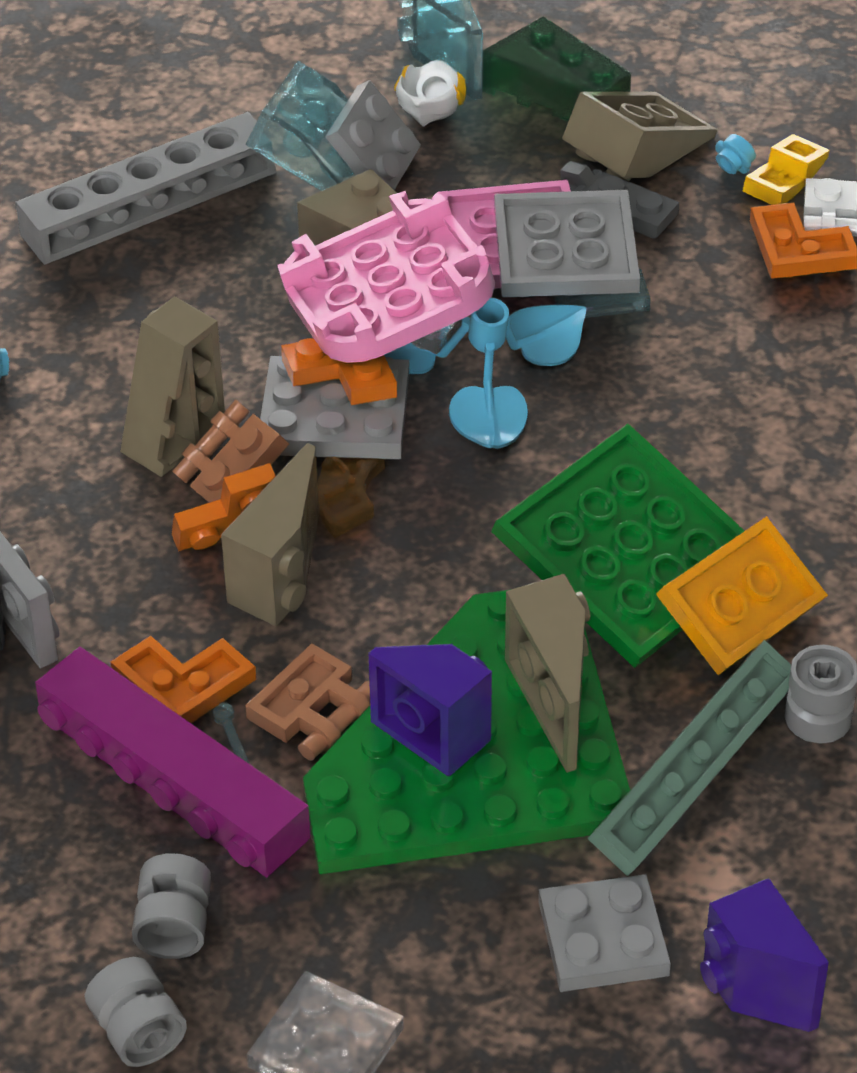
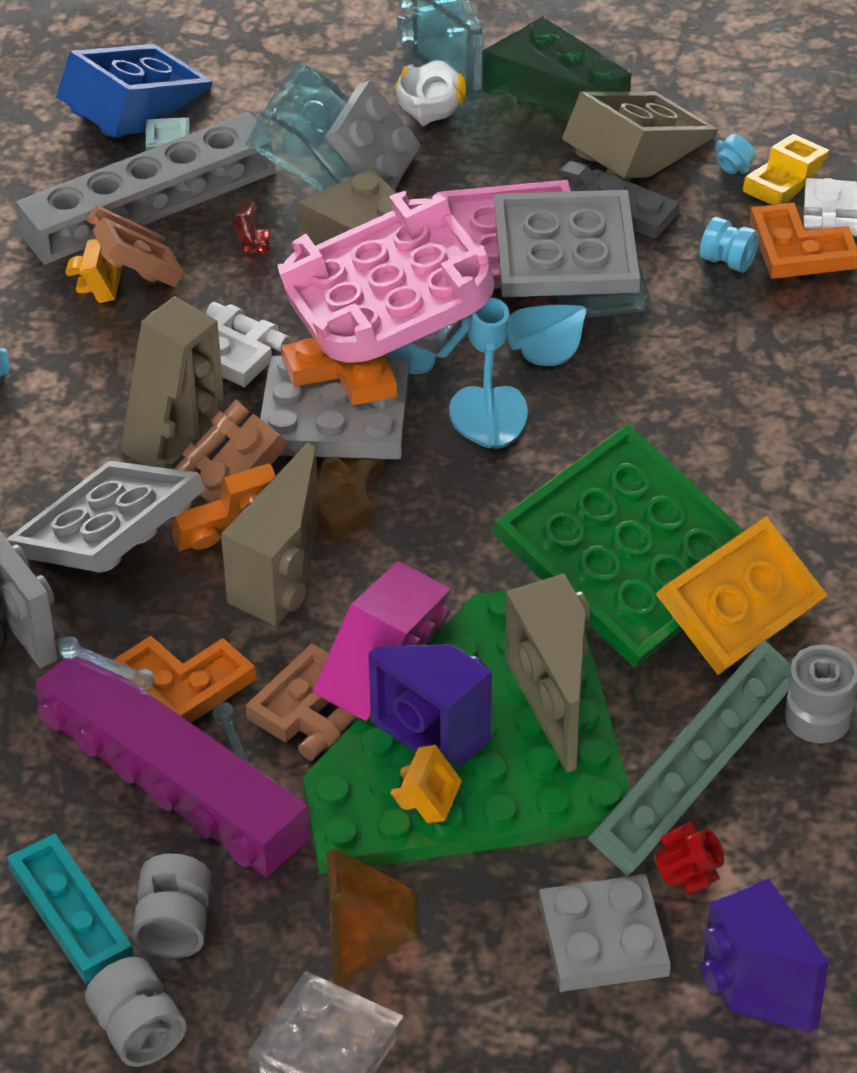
(69, 906): none -> teal plate
(70, 648): none -> clear light blue hinge
(96, 273): none -> light orange tile
(107, 515): none -> light grey plate
(128, 86): none -> blue slope
(135, 247): none -> nougat plate
(165, 130): none -> light aqua tile
(244, 223): none -> clear red arm
(244, 342): none -> white plate
(367, 915): none -> clear orange slope
(393, 611): none -> dark pink wedge
(428, 785): none -> light orange tile
(690, 858): none -> red gear
(729, 244): none -> medium azure wheel

